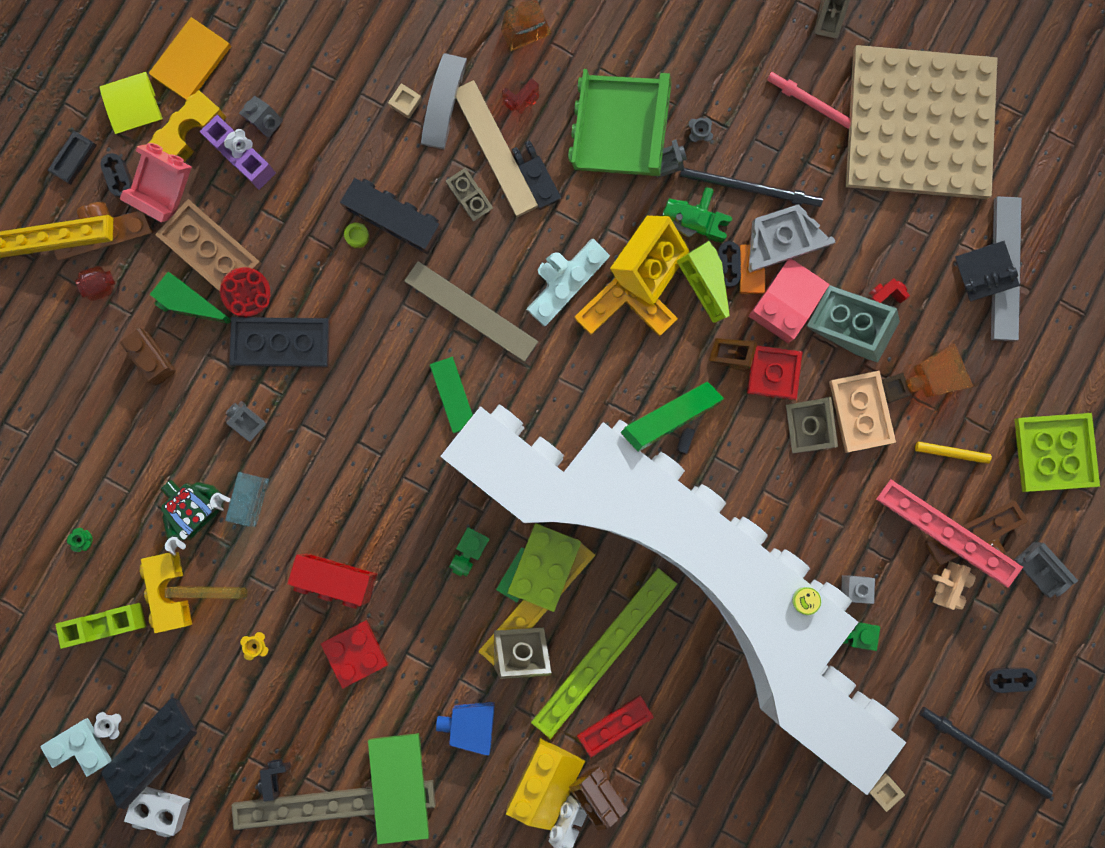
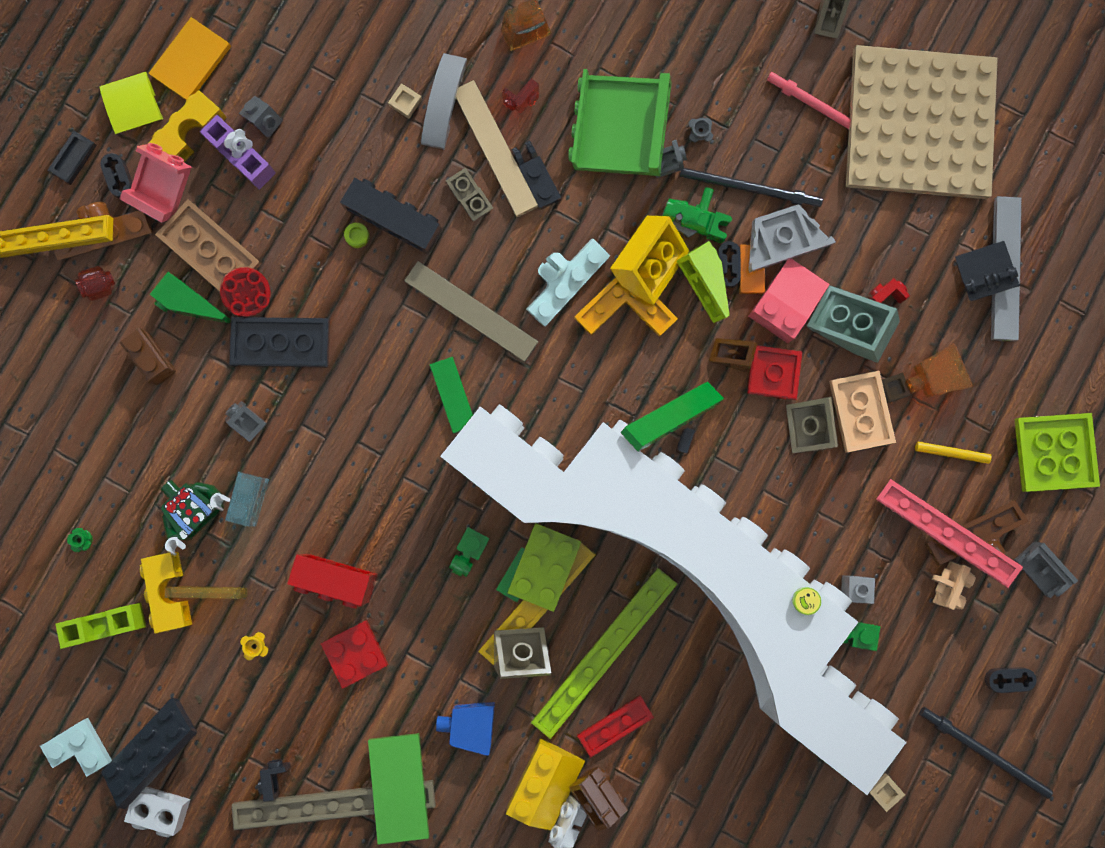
(100, 728): white plate -> none

